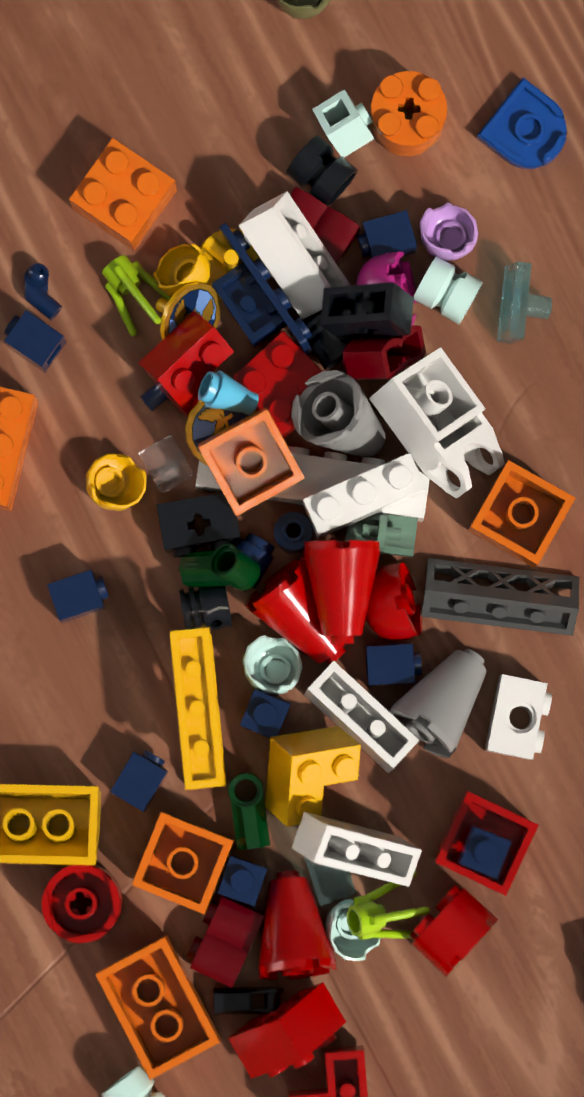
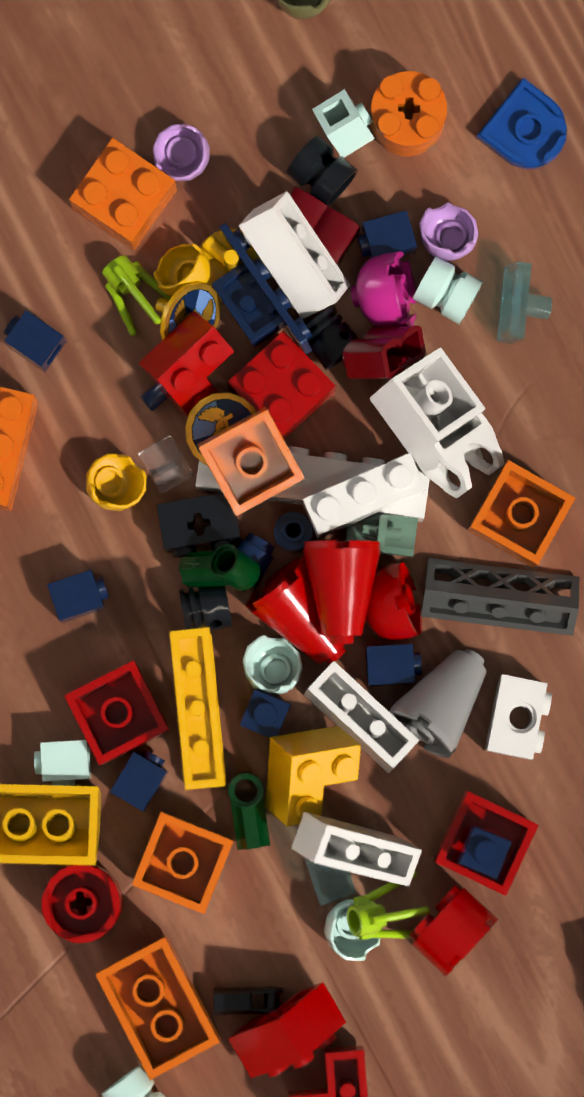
(37, 291): dark blue arm -> none
(63, 762): none -> light aqua brick
(117, 713): none -> red brick
(181, 152): none -> lavender hair
(225, 393): medium azure cone -> none
(225, 941): dark red brick -> none
(242, 880): dark blue brick -> none
(293, 932): red cone -> none
(337, 415): light grey cone -> none
(367, 311): black brick -> none

